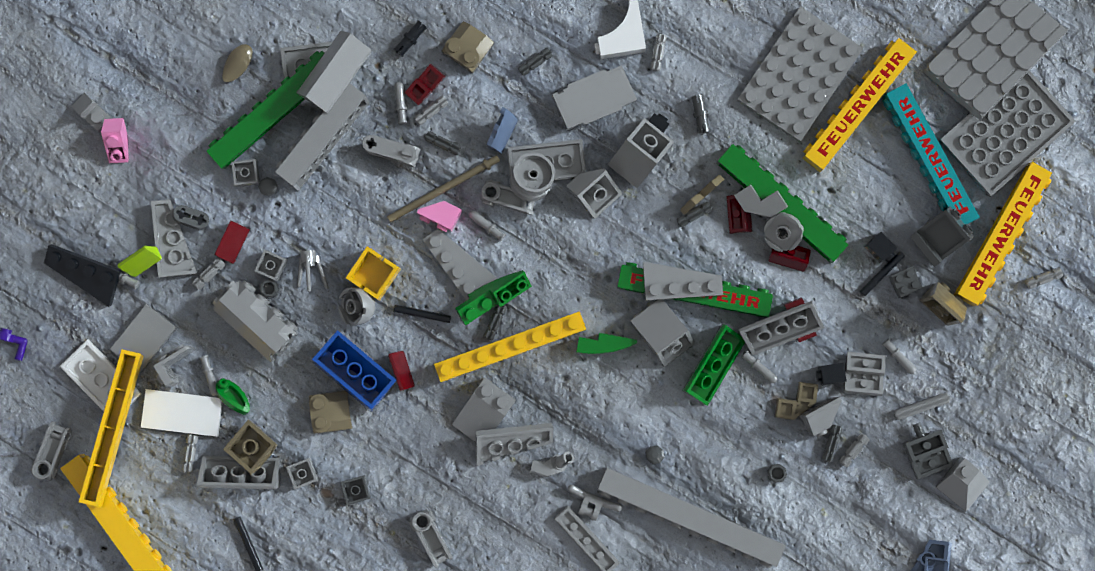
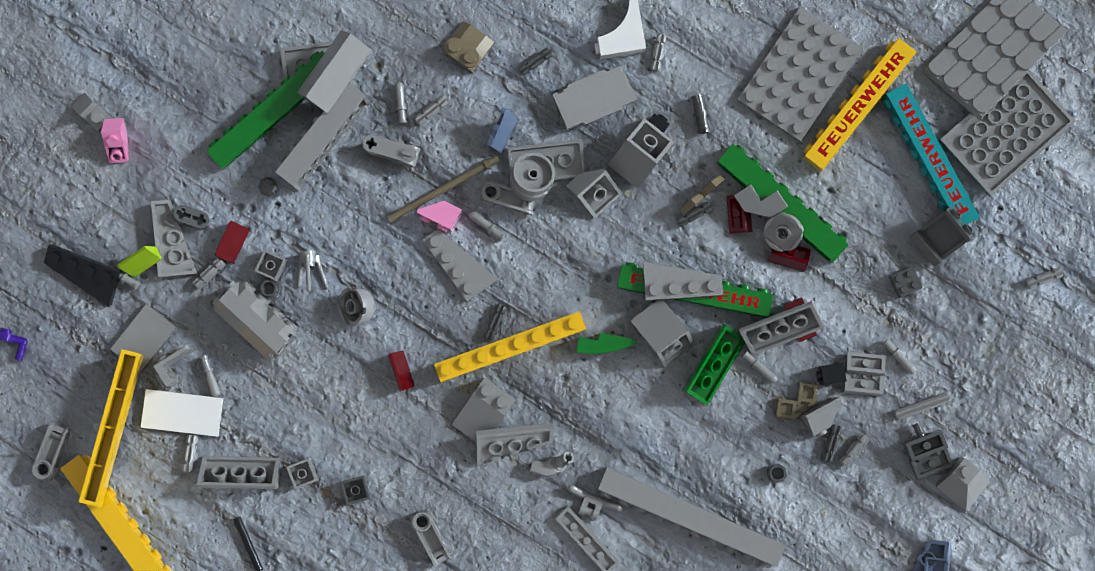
(93, 373): white tile -> none
(232, 396): green arm -> none
(237, 63): dark tan arm -> none
(245, 173): light grey piece -> none
(250, 447): dark tan slope -> none
(330, 412): dark tan slope -> none
(354, 371): blue slope -> none
(373, 273): yellow piece -> none
(410, 38): black pin -> none
(422, 313): black bar -> none
(425, 84): dark red slope -> none
(442, 143): dark grey axle -> none
(492, 294): green slope -> none
(655, 454): dark grey tile -> none
(881, 248): black brick -> none
(882, 273): black bar -> none
(944, 304): dark tan slope -> none
(1003, 233): yellow brick -> none

